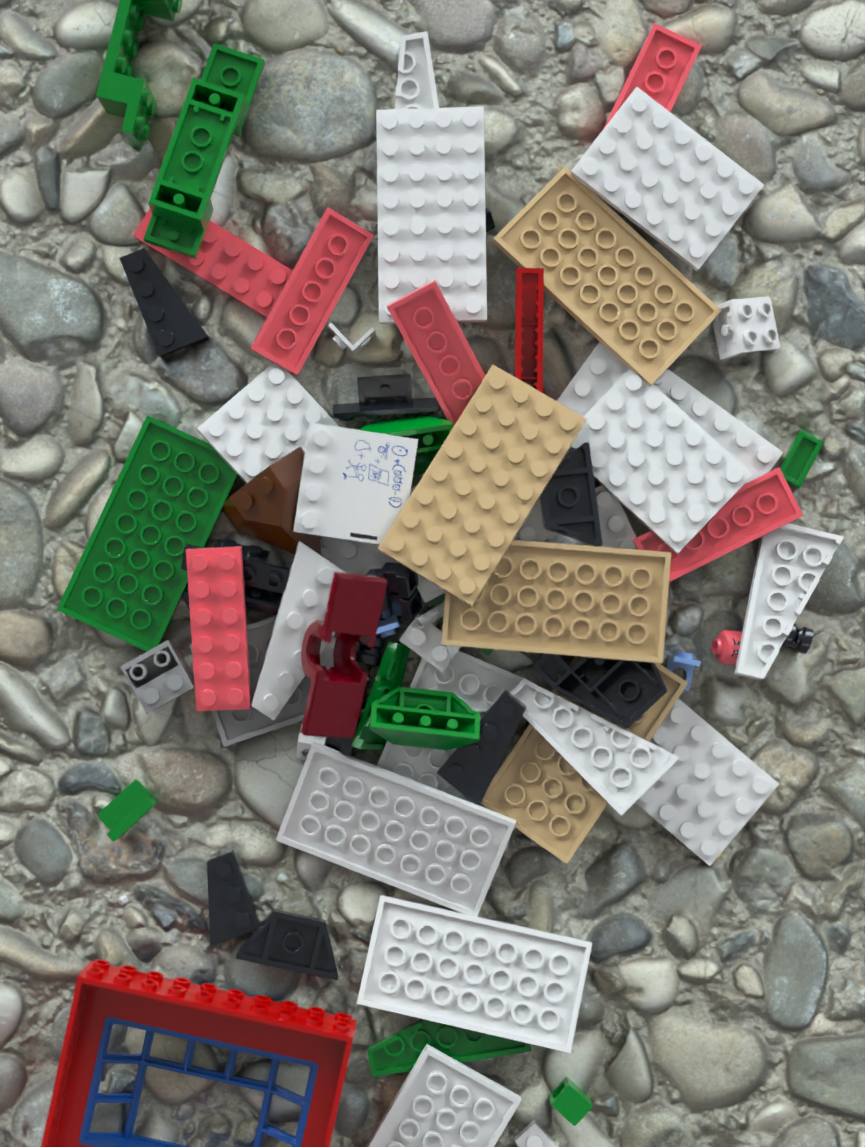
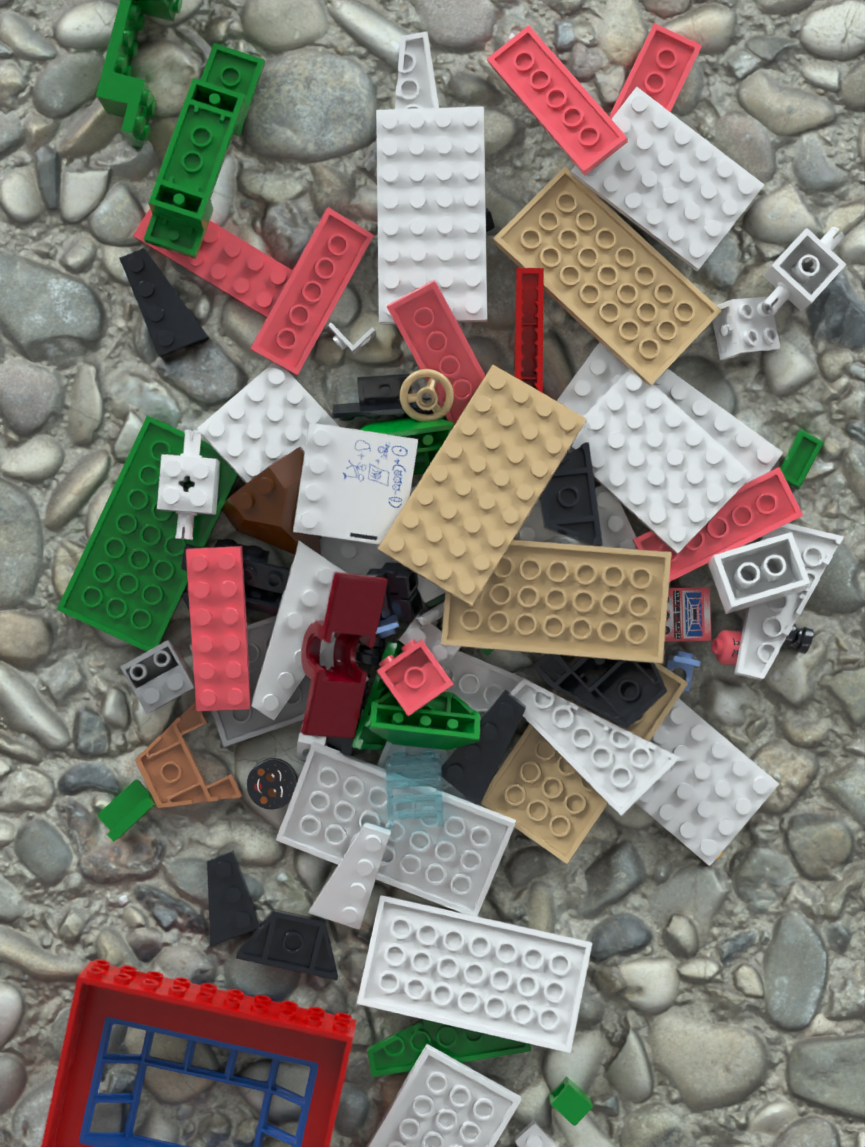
(173, 772): none -> nougat wing
(178, 470): none -> white brick
(272, 783): none -> black head
(351, 884): none -> white wing
(406, 398): none -> tan piece
(414, 676): none -> coral plate
(414, 771): none -> clear light blue plate
(557, 100): none -> coral plate
(688, 615): none -> tile
(758, 572): none -> white brick
(792, 281): none -> white brick

